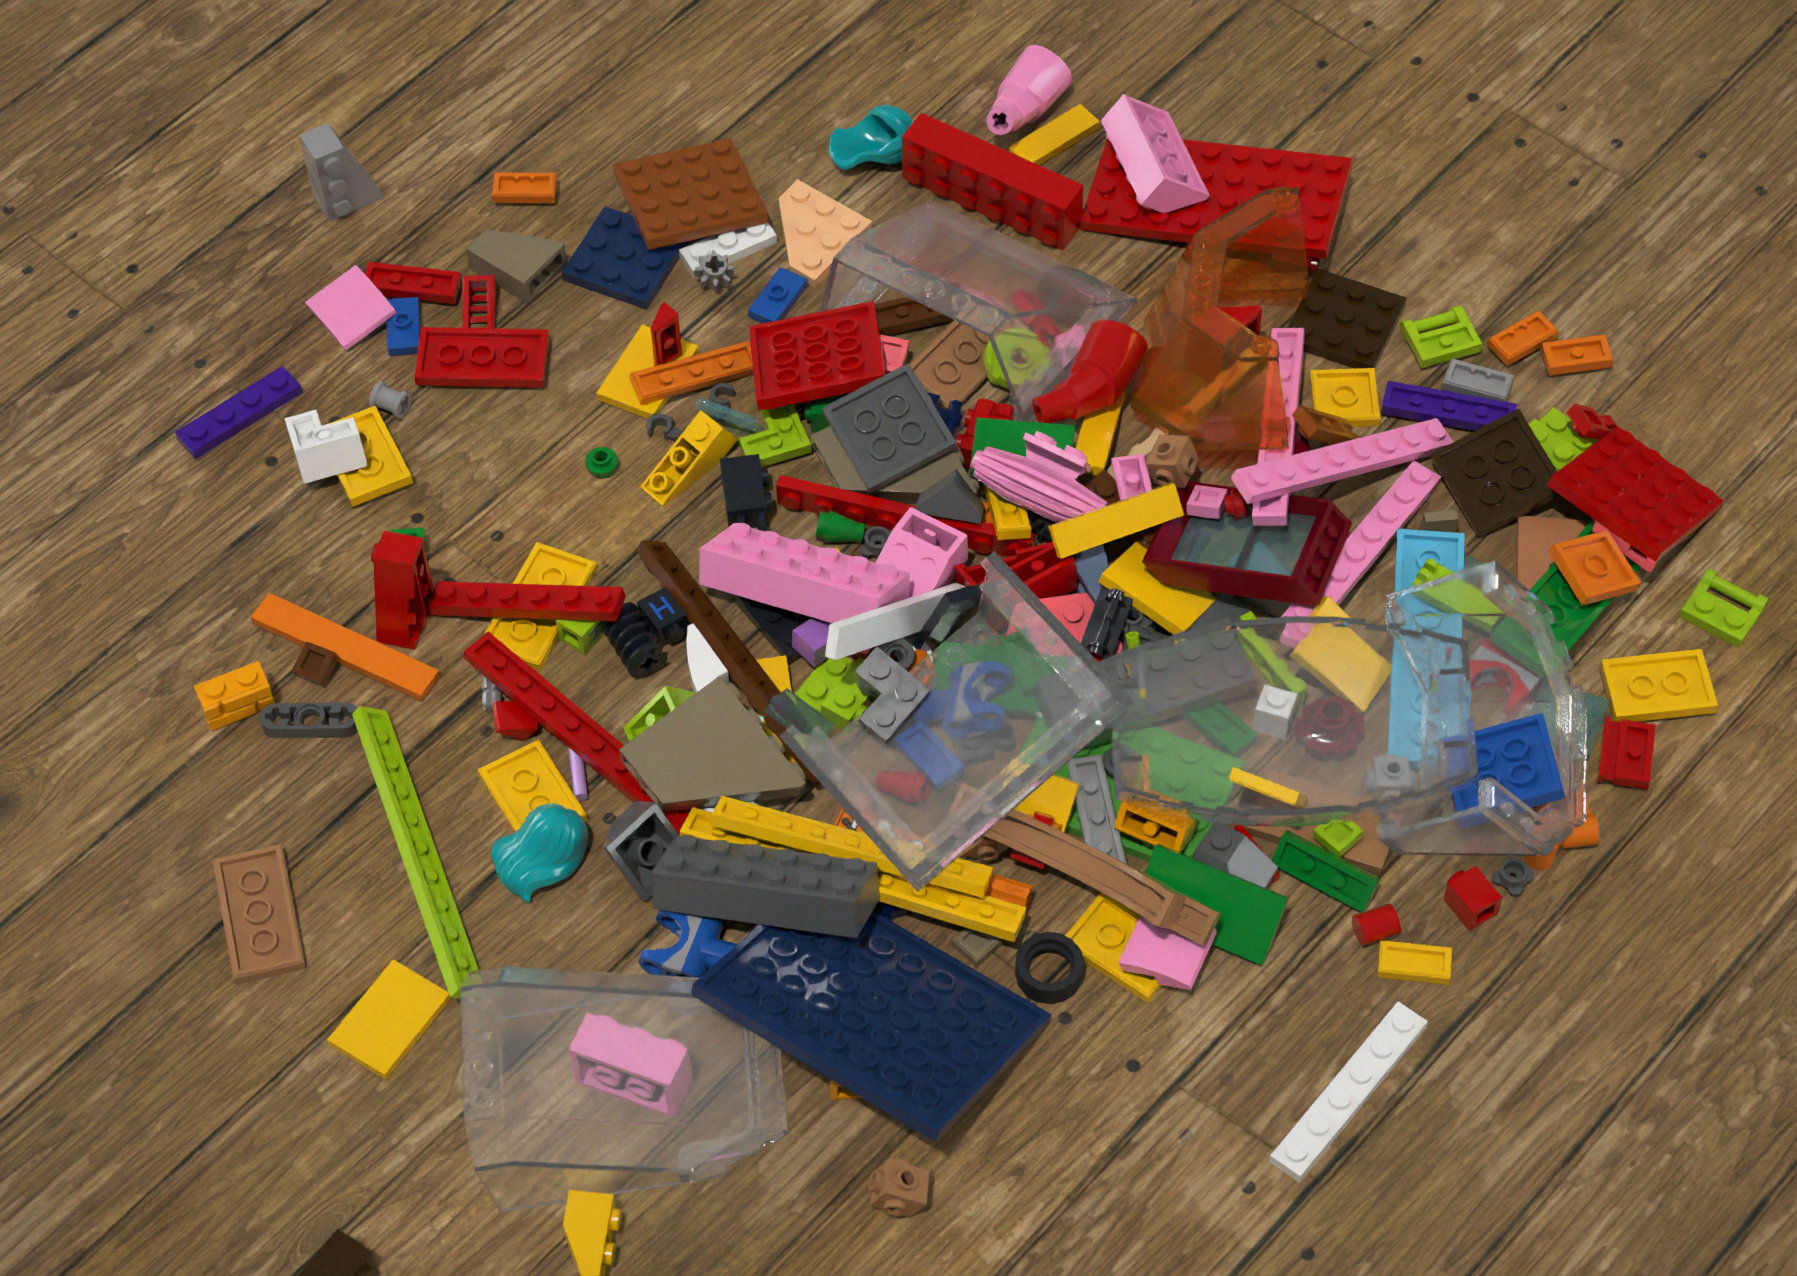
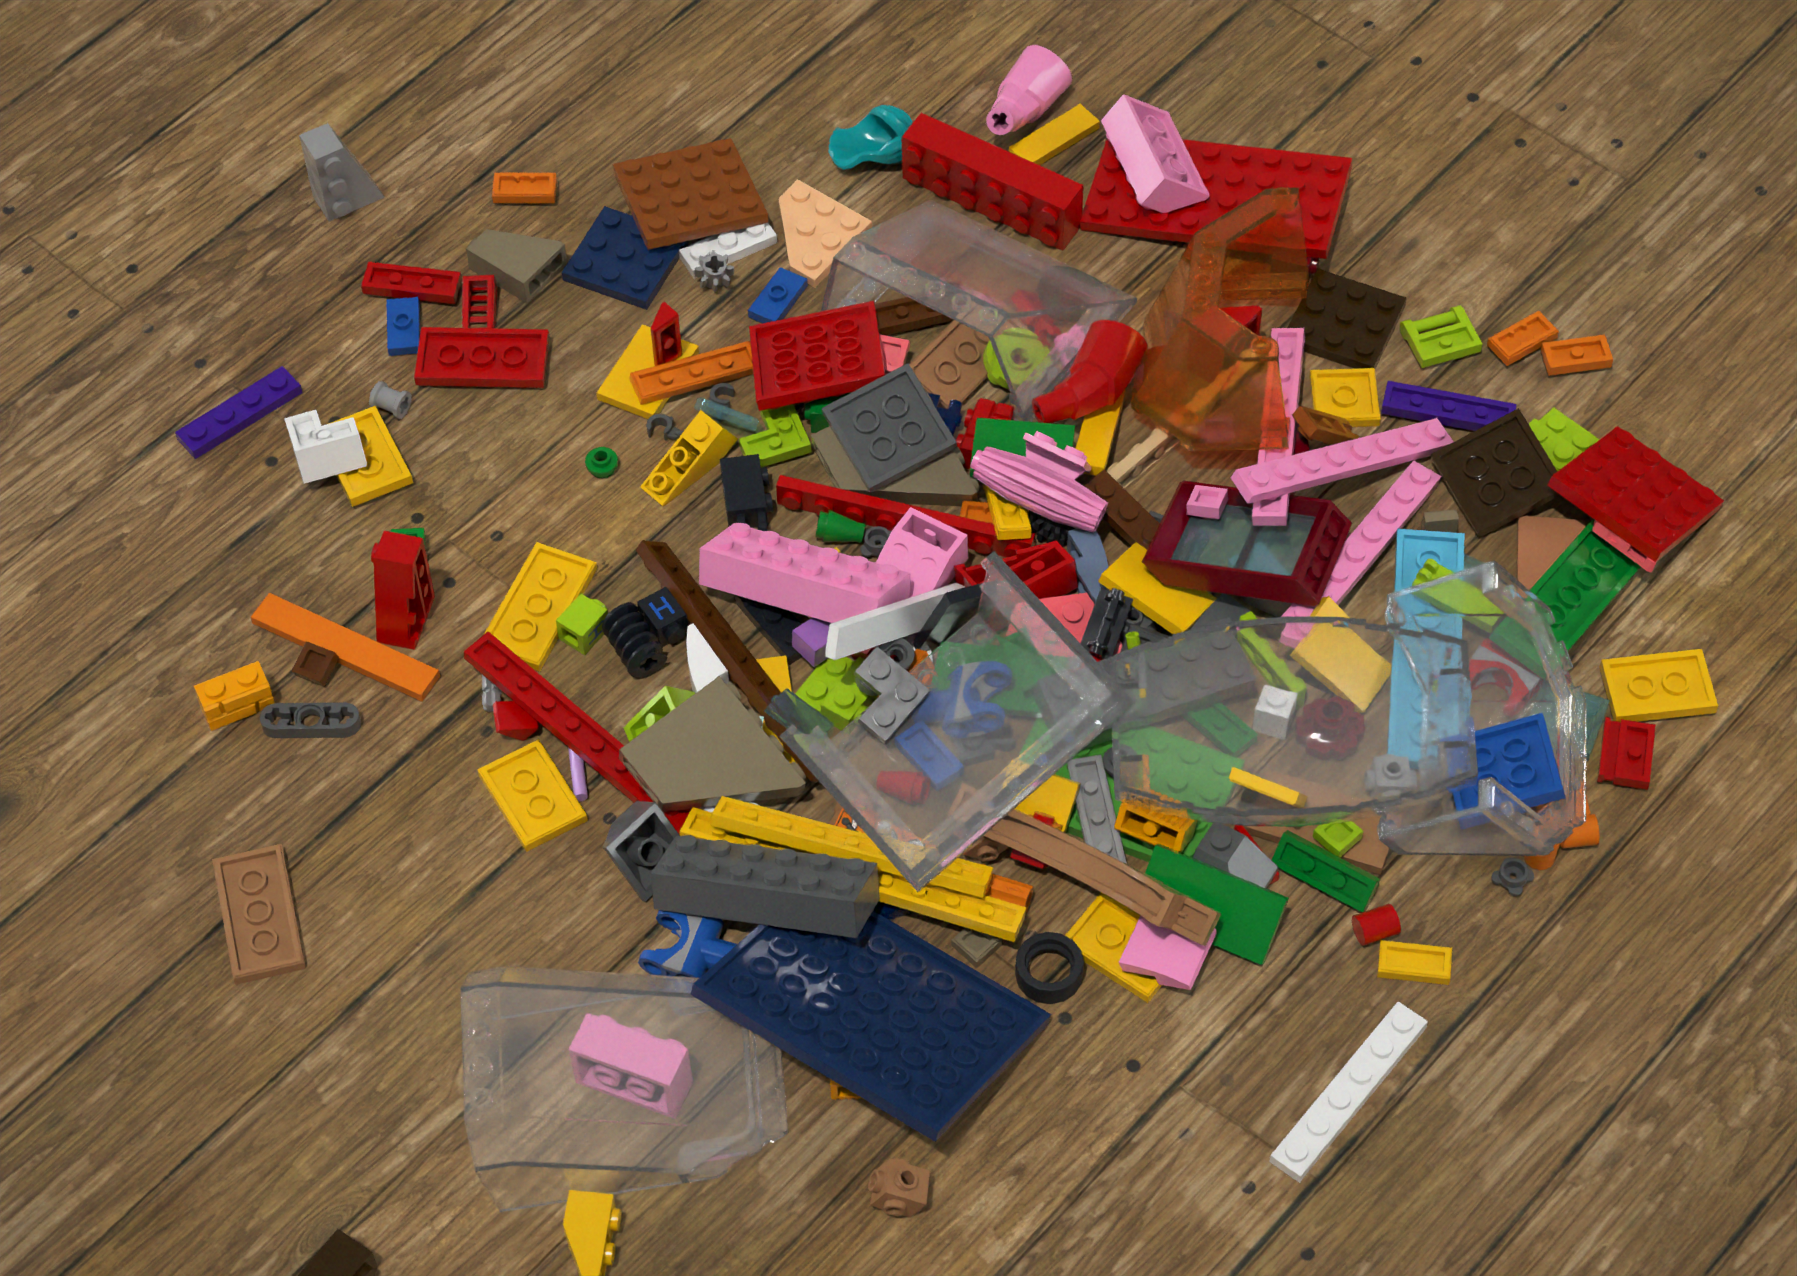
(350, 307): bright pink slope -> none
(389, 1019): yellow tile -> none
(416, 847): lime plate -> none
(526, 601): red plate -> none
(541, 851): teal piece -> none
(951, 499): dark grey slope -> none
(1116, 520): yellow tile -> none
(1131, 475): bright pink slope -> none
(1172, 460): medium nougat brick -> none
(1236, 505): red plate -> none
(1472, 897): red brick -> none
(1477, 381): light grey plate -> none
(1588, 423): red plate -> none
(1594, 567): orange plate -> none
(1719, 615): lime plate -> none

